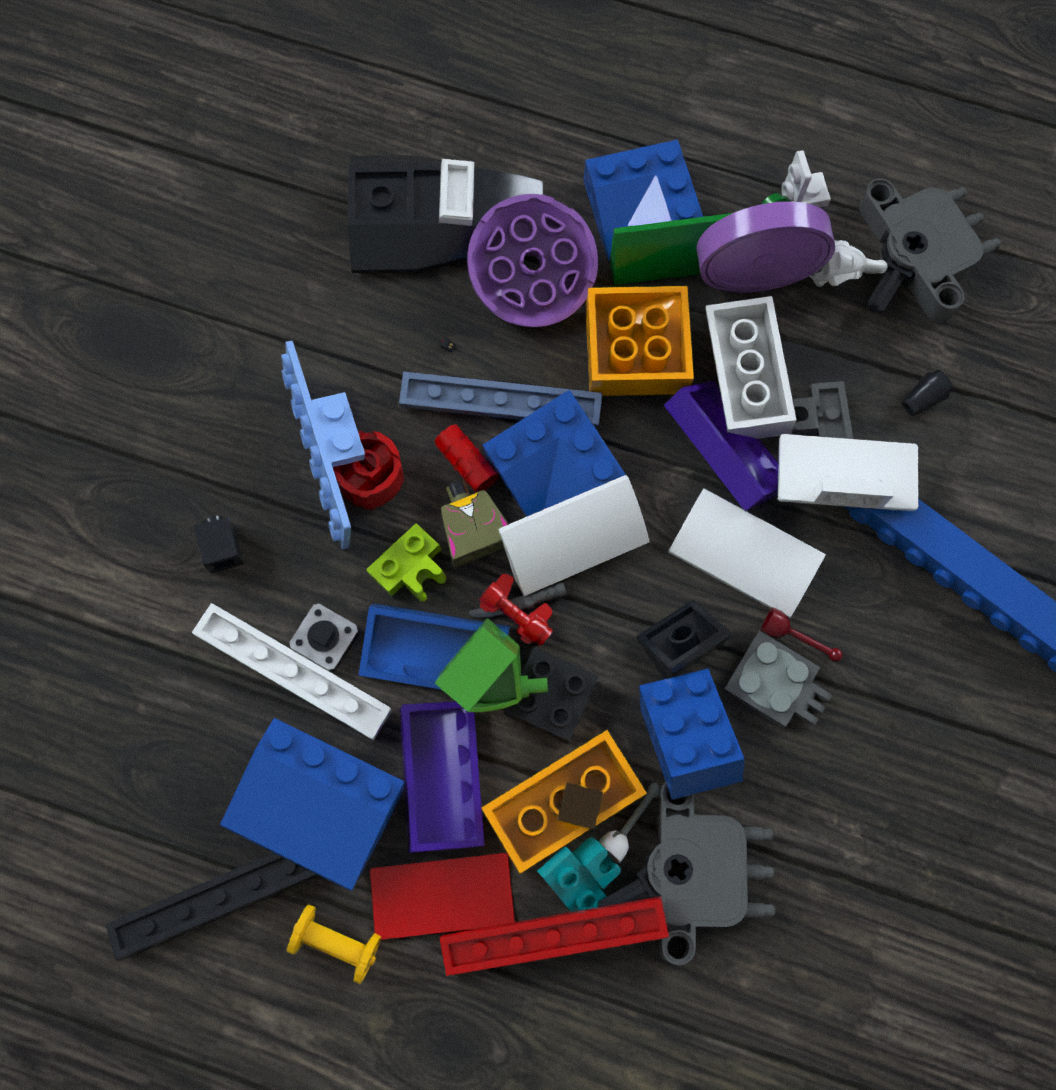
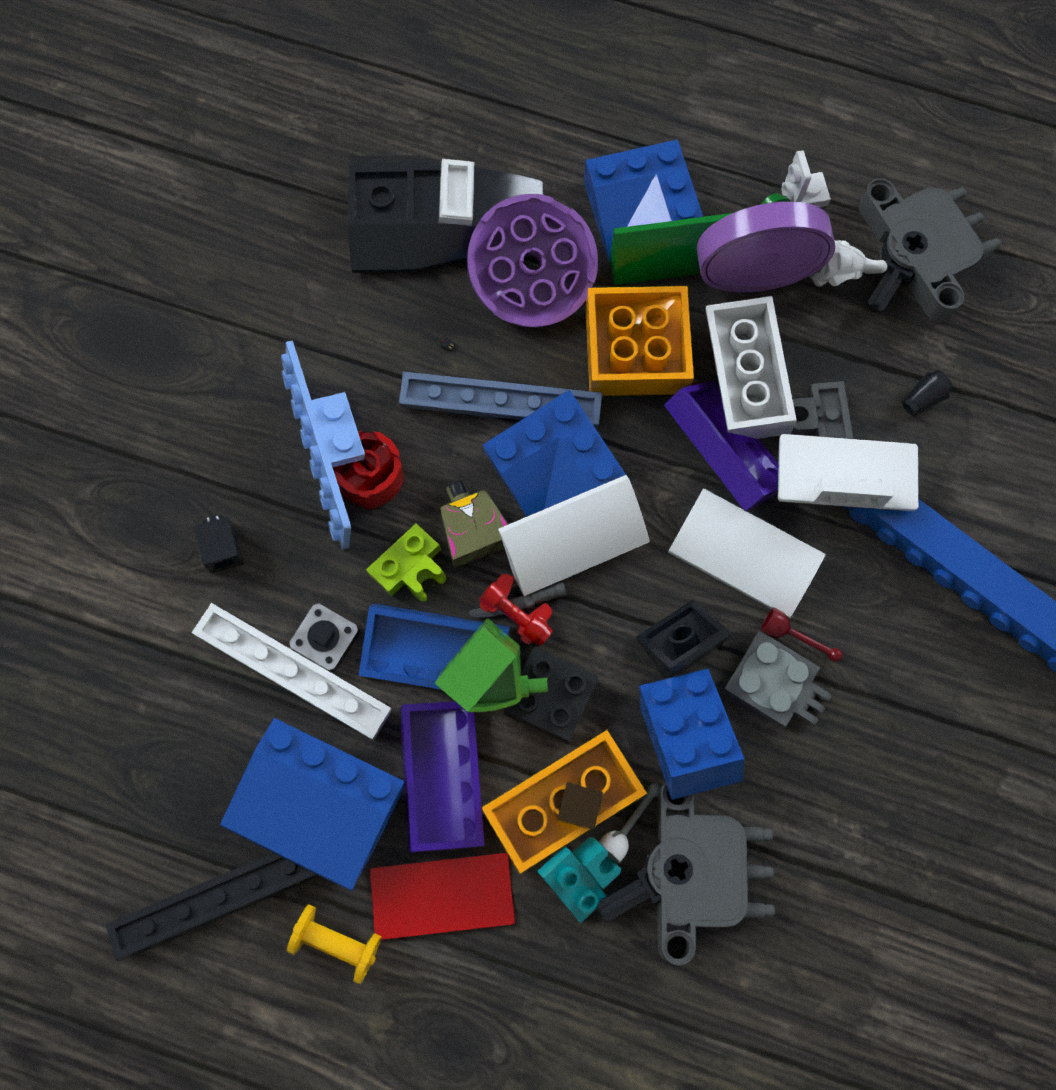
(466, 458): red axle -> none
(554, 936): red plate -> none

